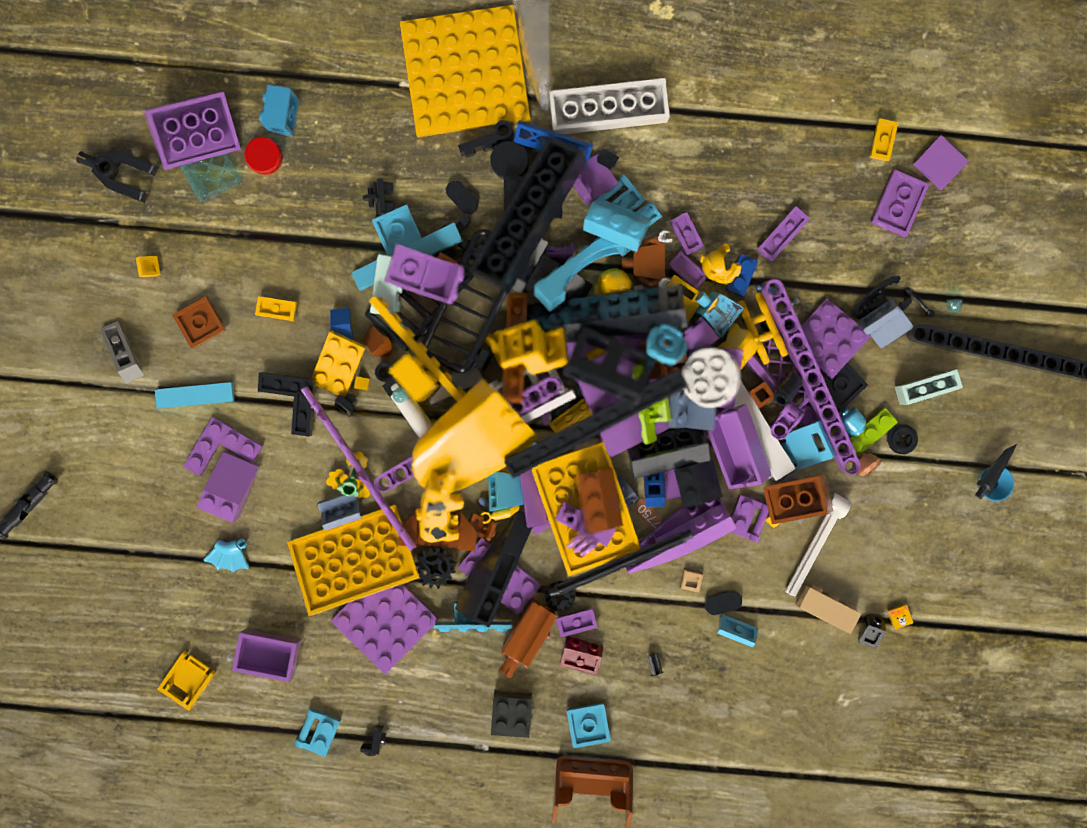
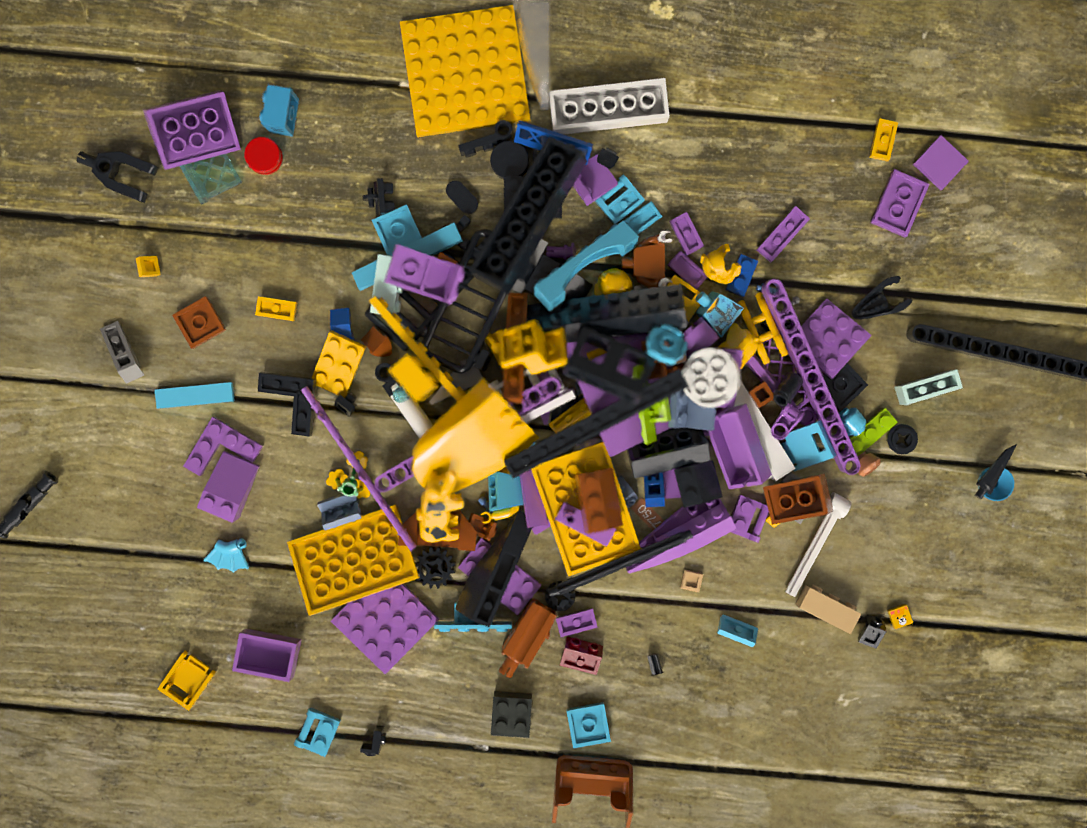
(361, 383): yellow piece -> none
(583, 547): medium lavender tile -> none
(616, 224): medium azure slope -> none
(723, 602): black tile -> none
(886, 323): bracket -> none
(929, 312): black hinge -> none
(954, 305): clear light blue hinge -> none

